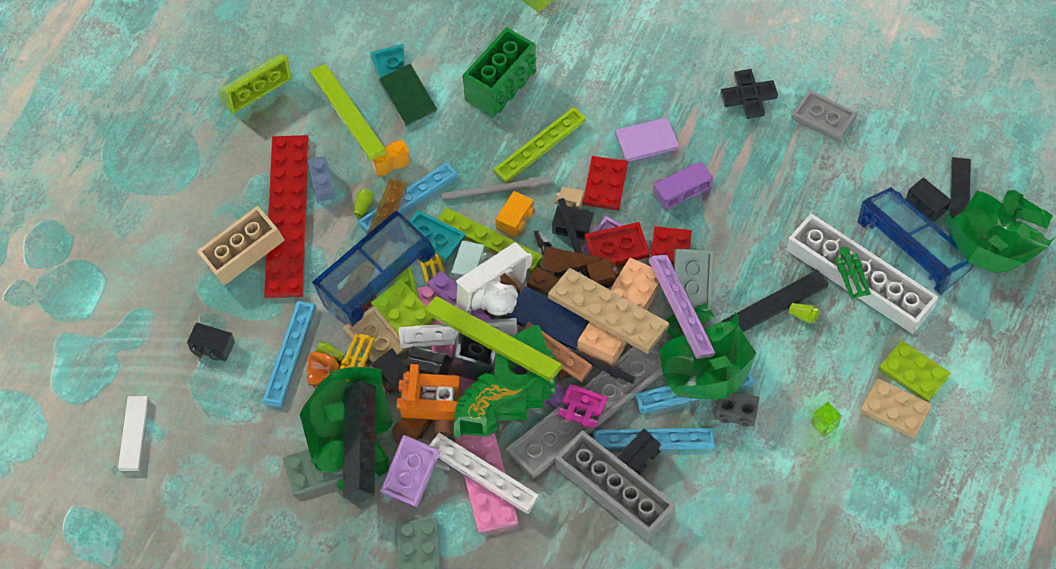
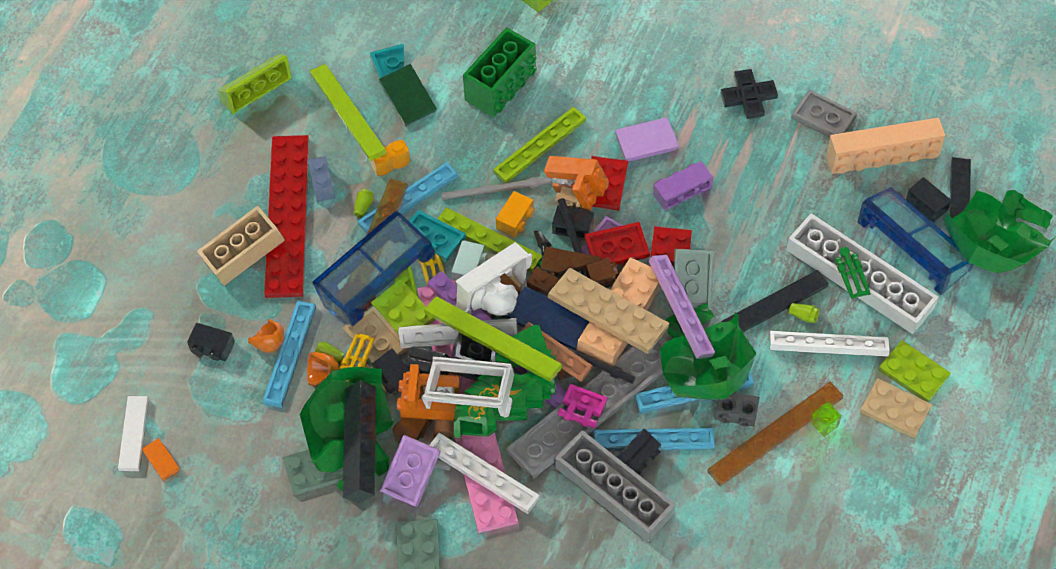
(160, 459): none -> orange tile
(269, 337): none -> orange hair
(439, 364): none -> white piece
(581, 175): none -> orange brick
(773, 435): none -> clear orange plate
(829, 343): none -> white plate
(885, 145): none -> light nougat brick

